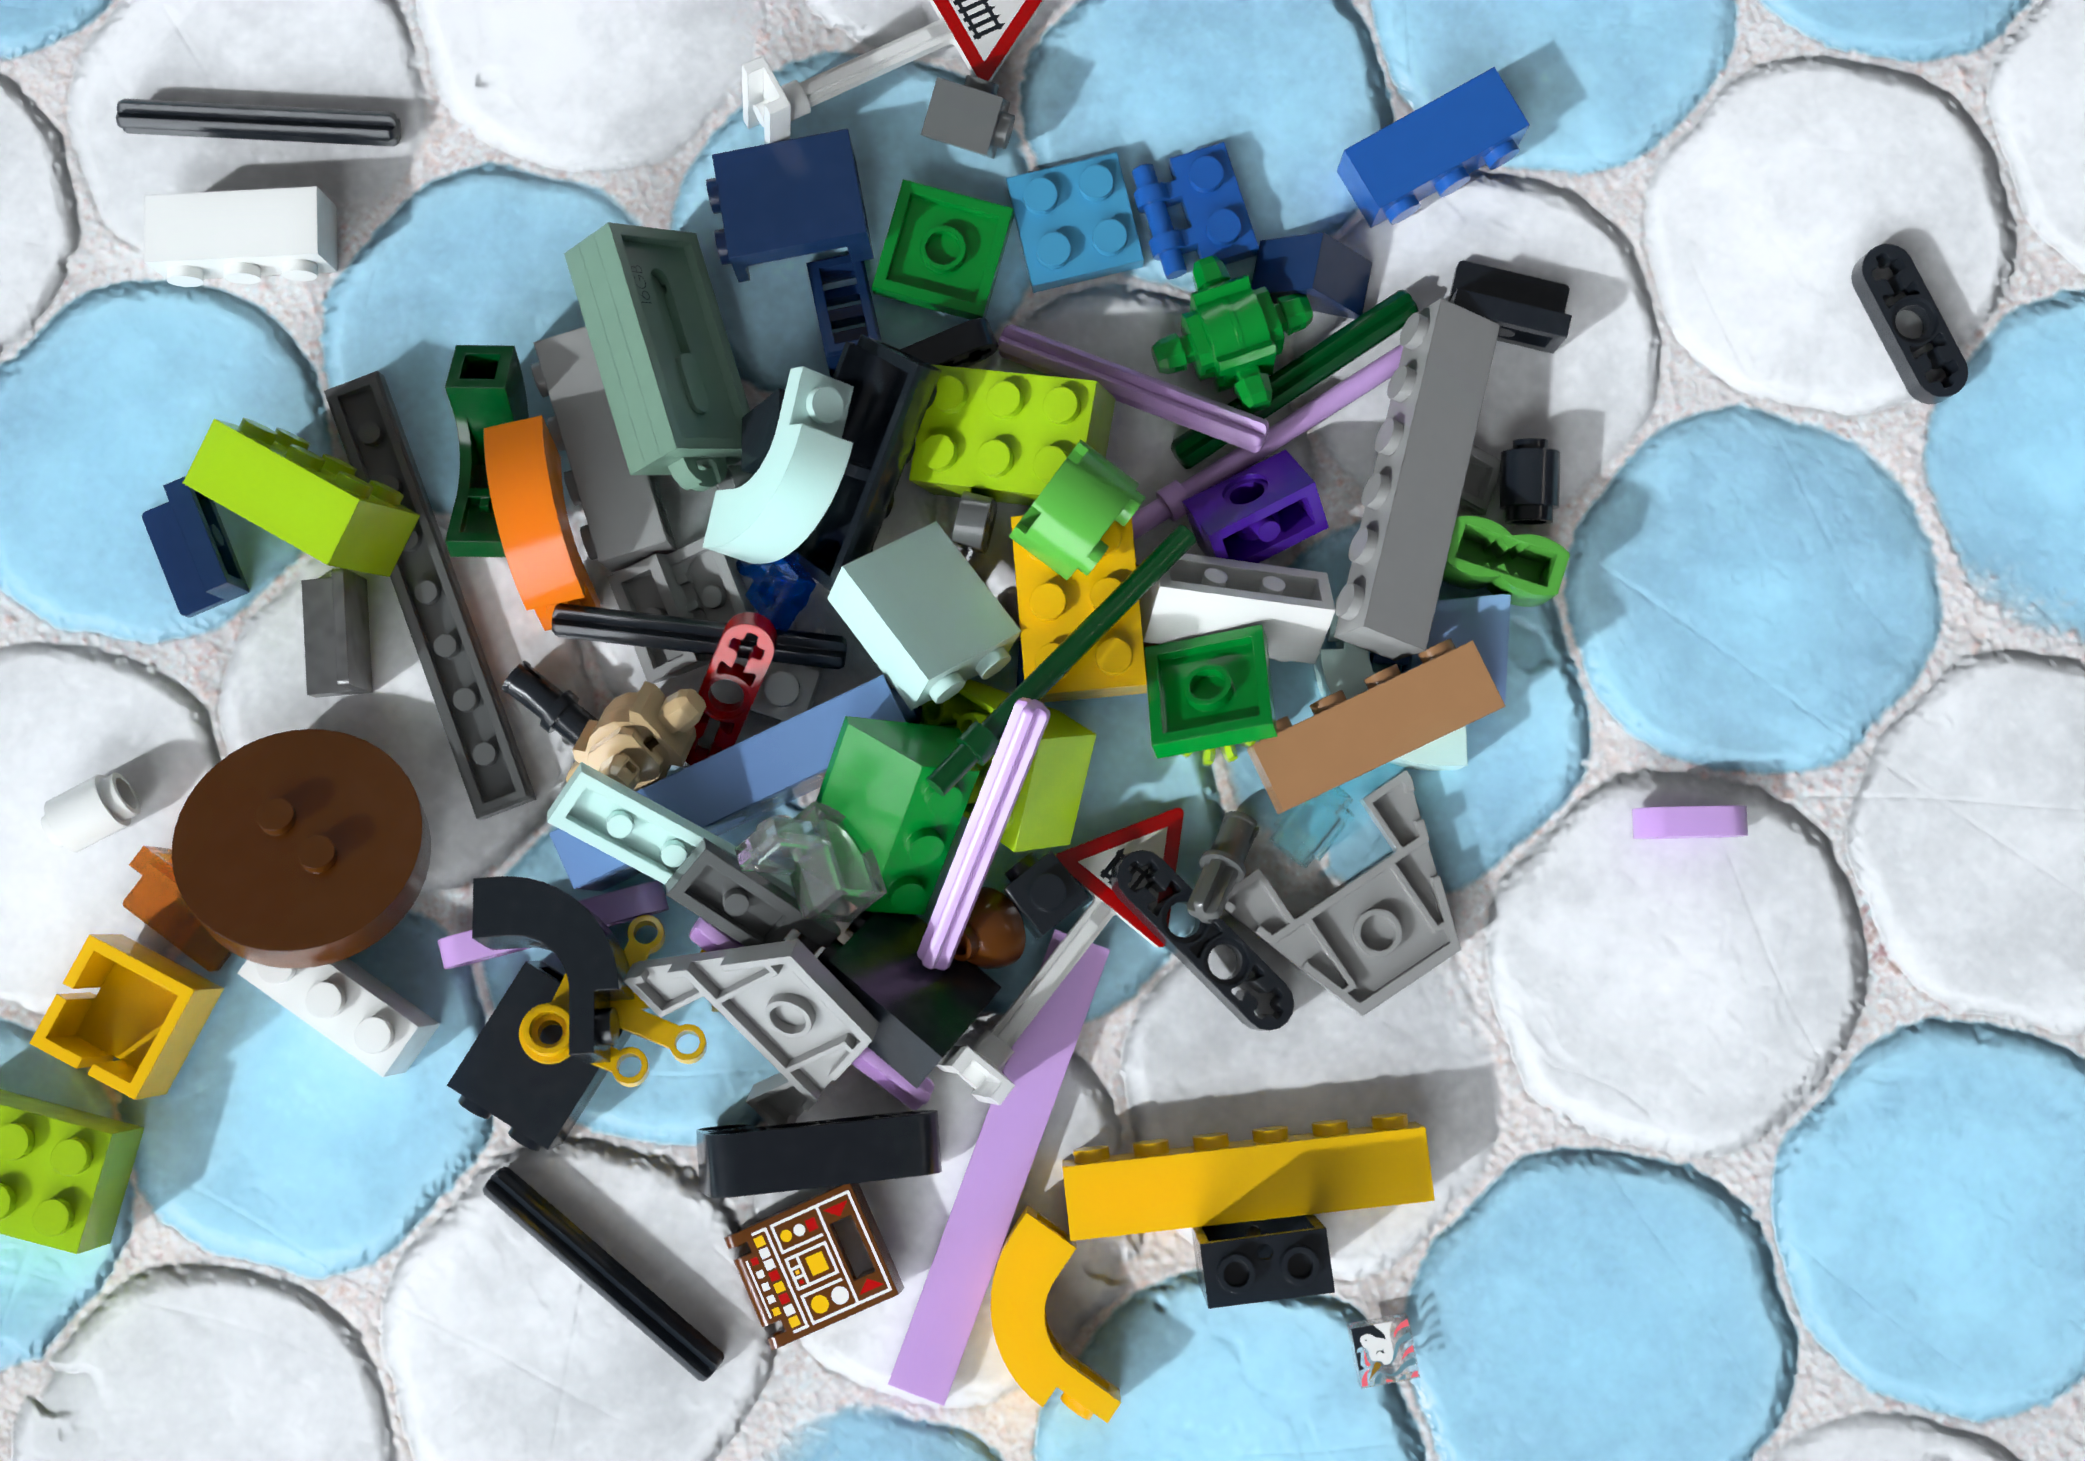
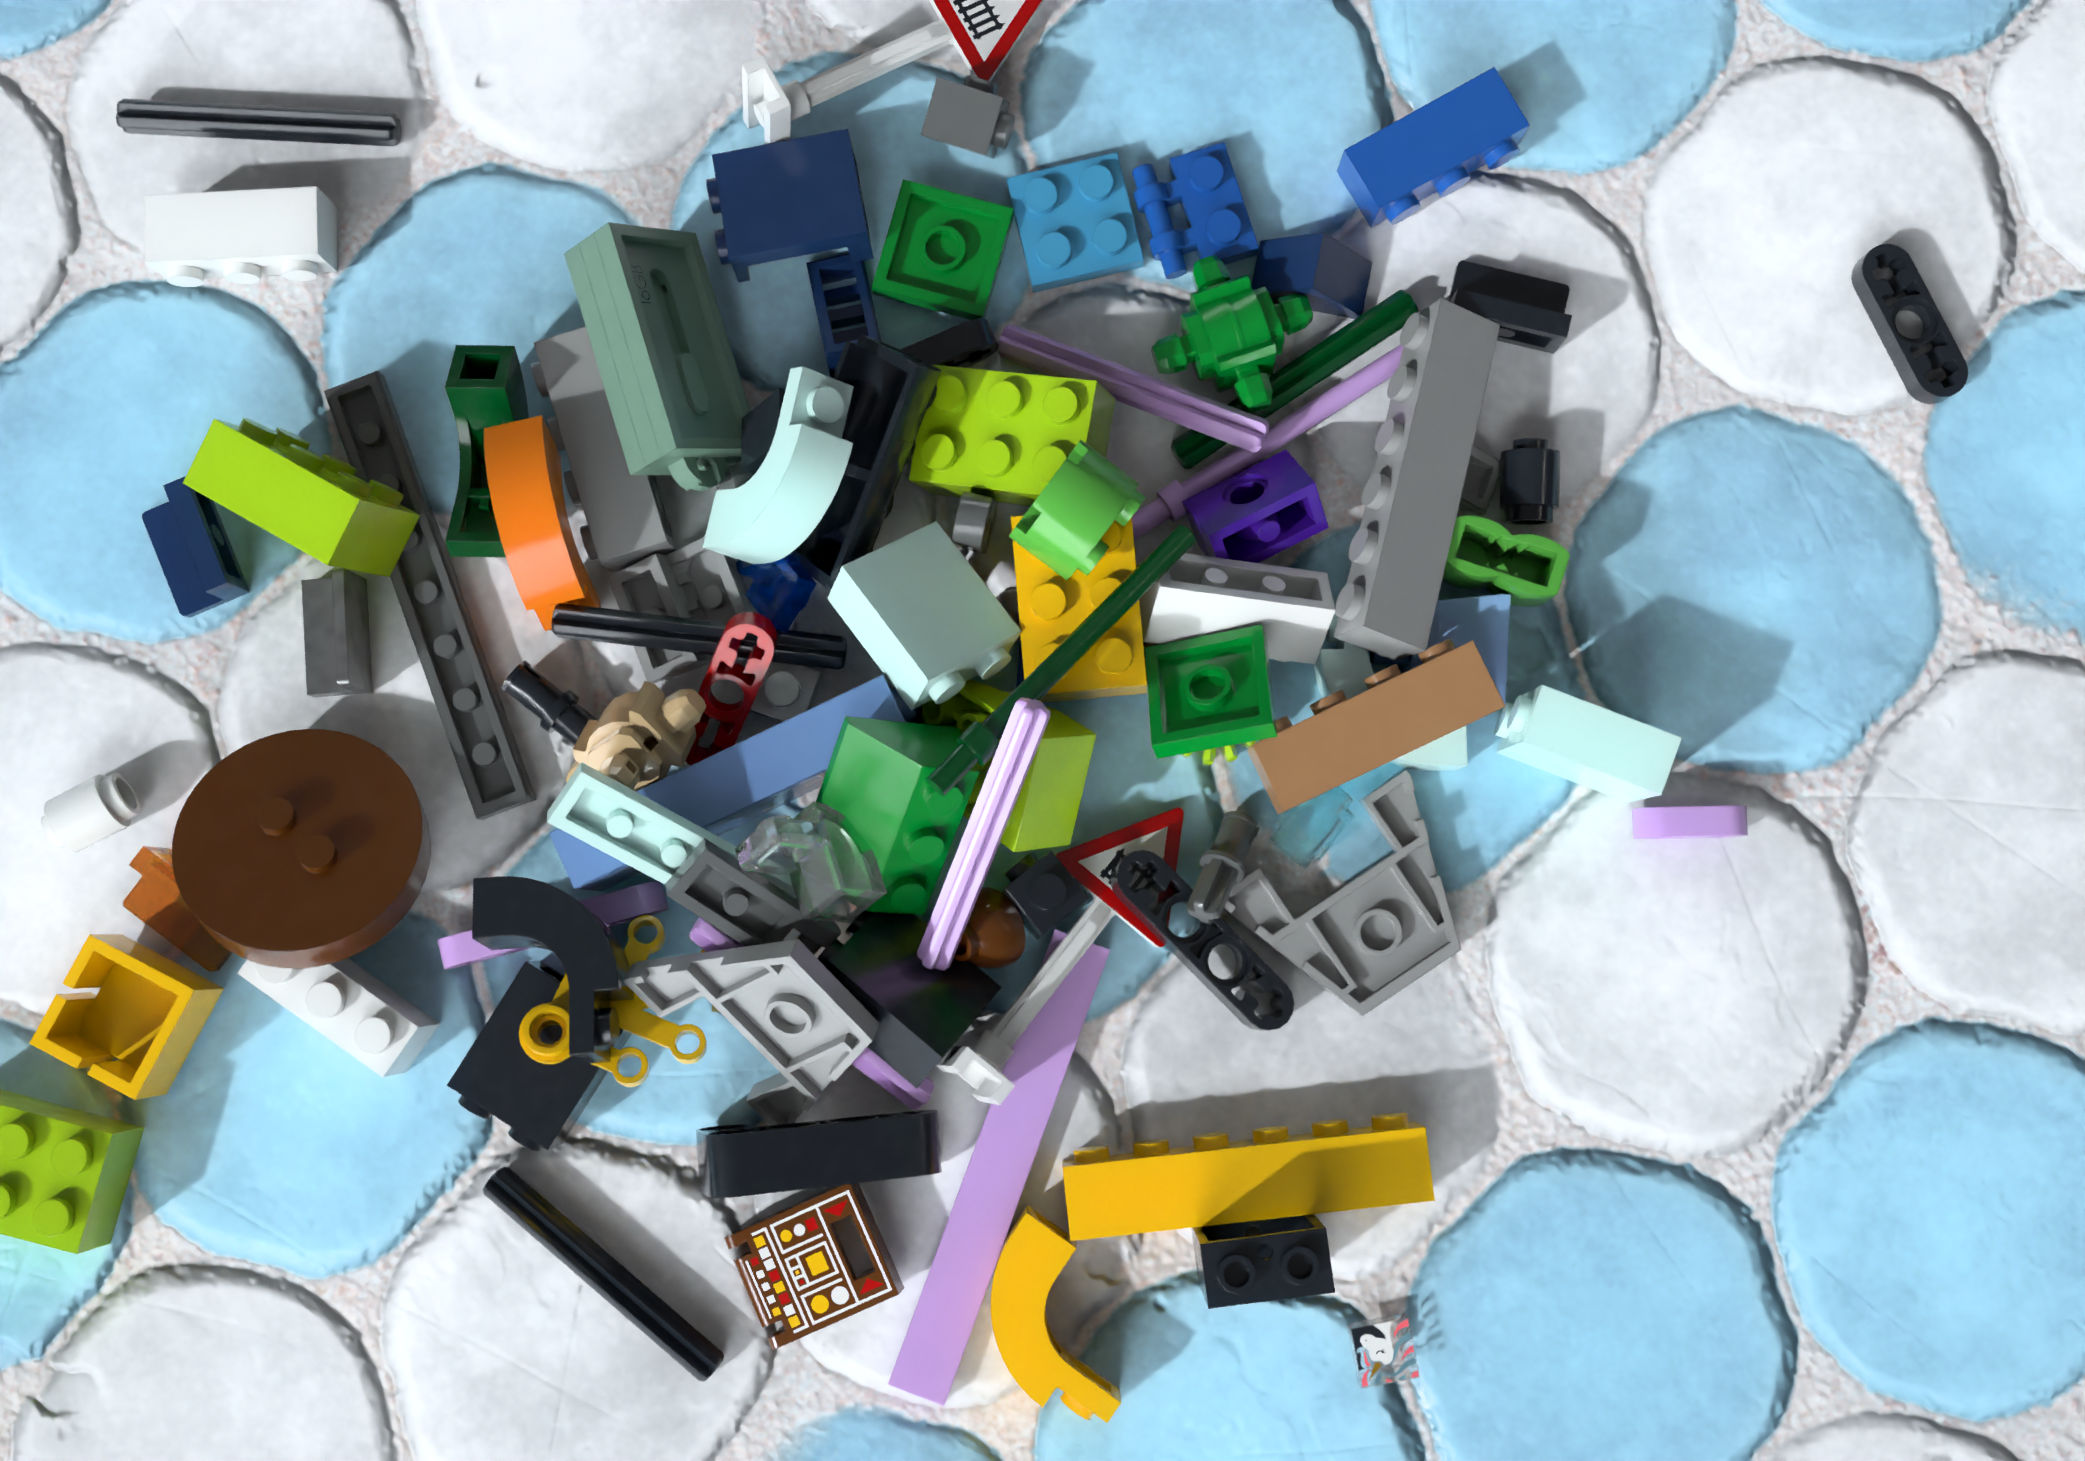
(1586, 744): none -> light aqua brick

